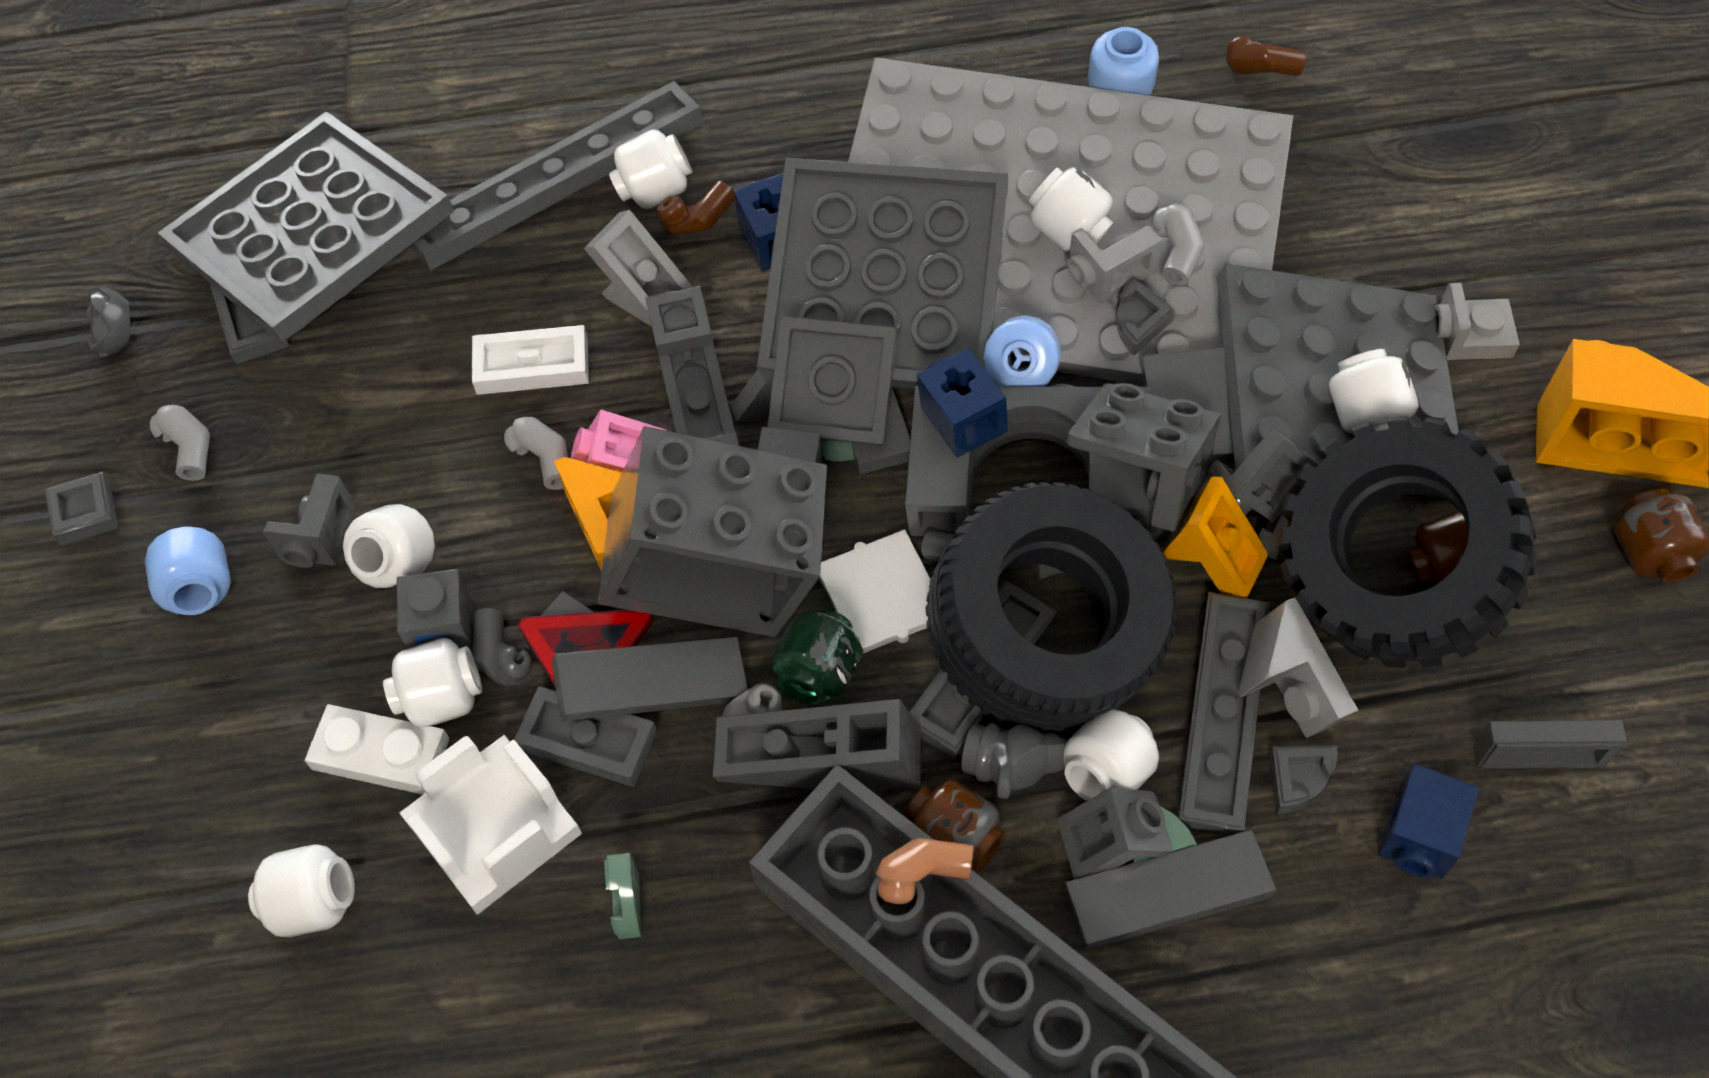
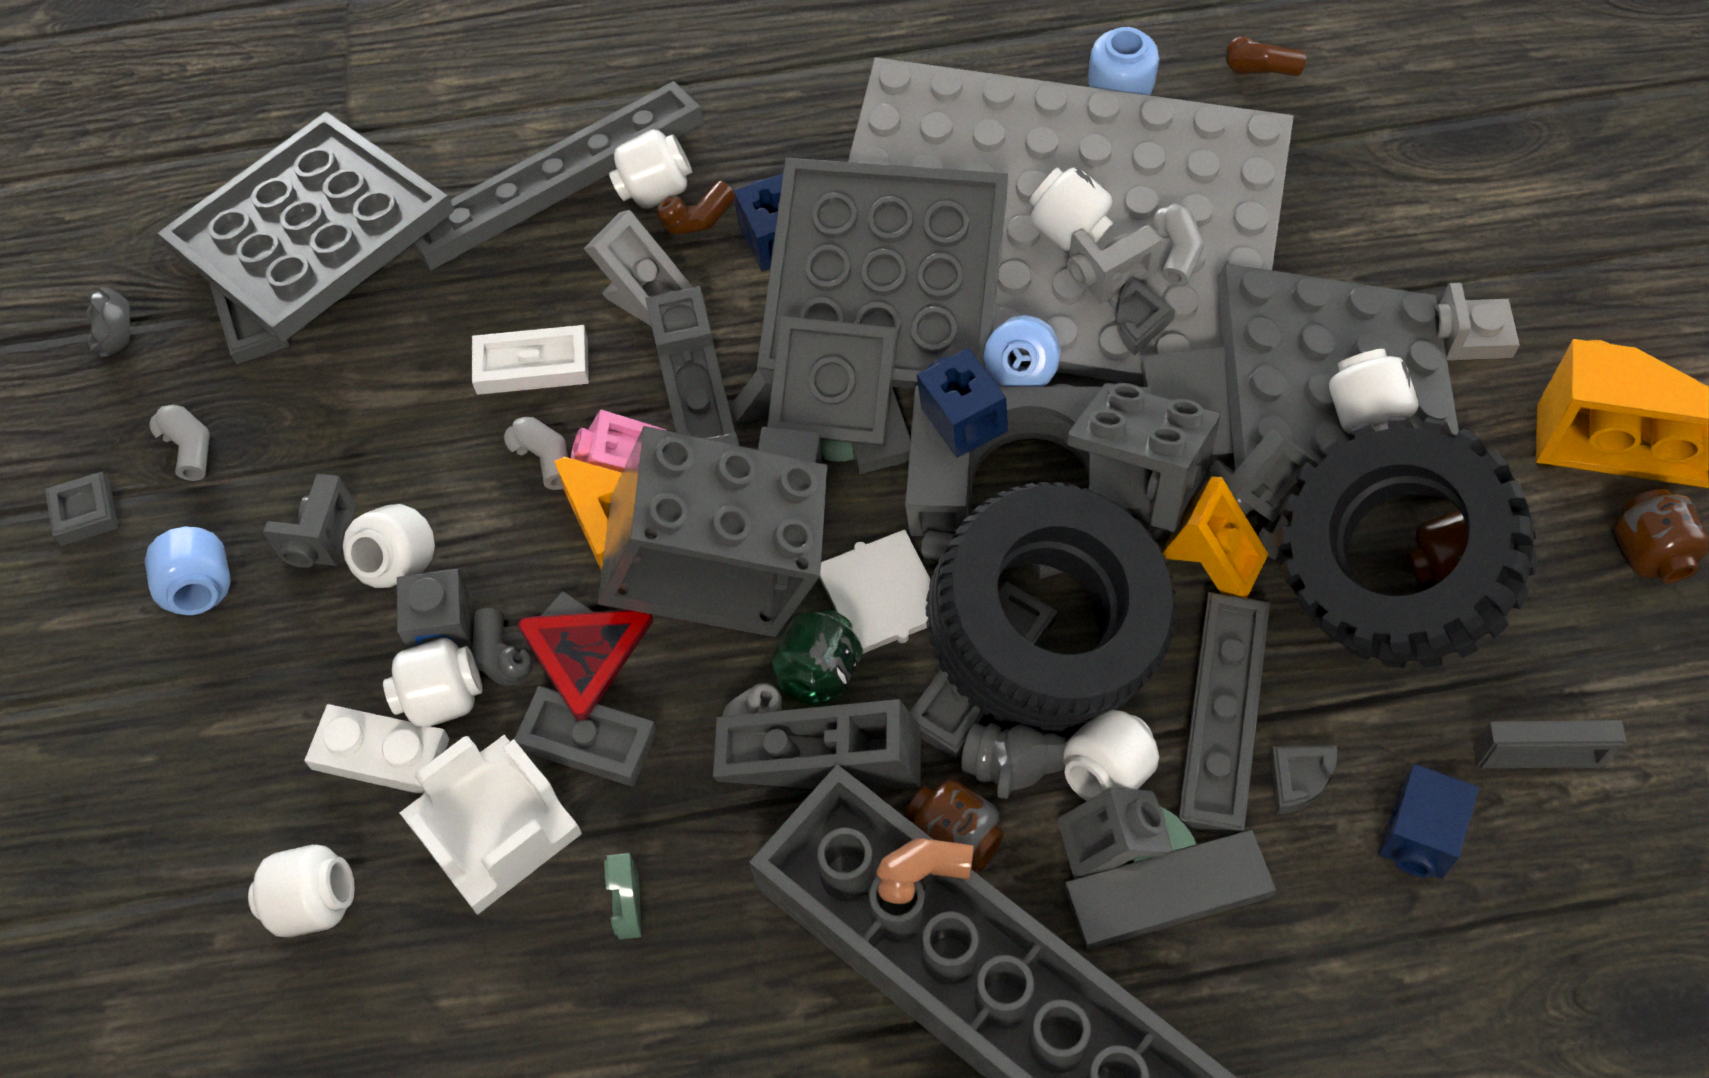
(648, 678): dark grey tile -> none
(1291, 655): light grey slope -> none

